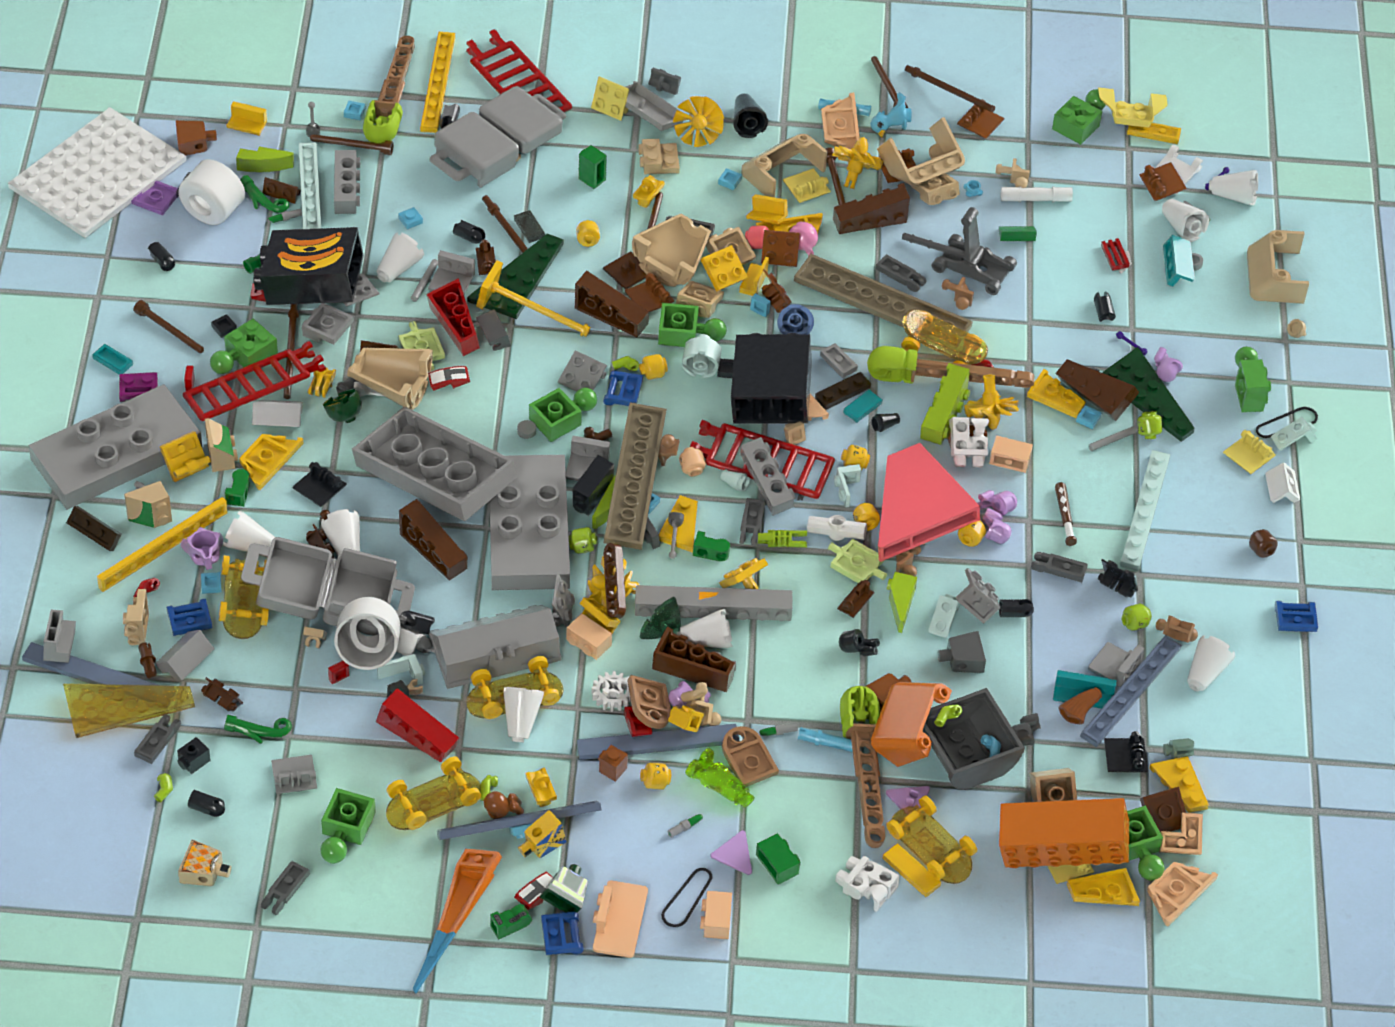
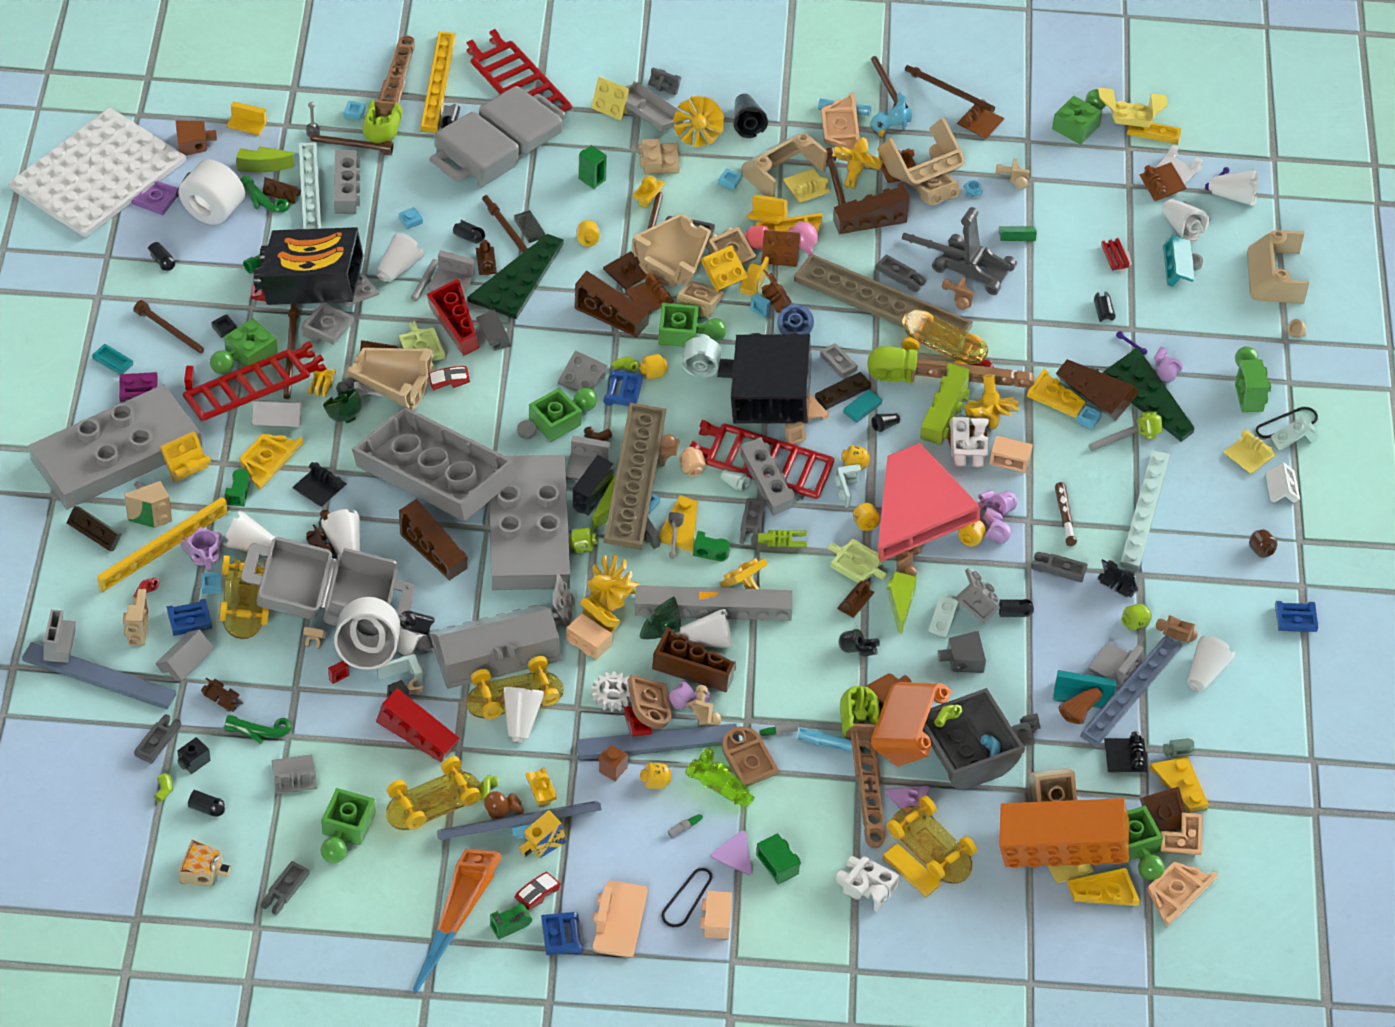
(106, 707): clear yellow wing -> none
(147, 659): reddish brown axle -> none
(220, 446): tan slope -> none
(284, 216): light grey piece -> none
(491, 286): yellow tile -> none
(566, 889): torso -> none
(617, 607): reddish brown beam -> none
(686, 718): yellow brick -> none
(695, 694): tan arm -> none
(837, 527): white piece -> none
(1053, 194): white piece -> none

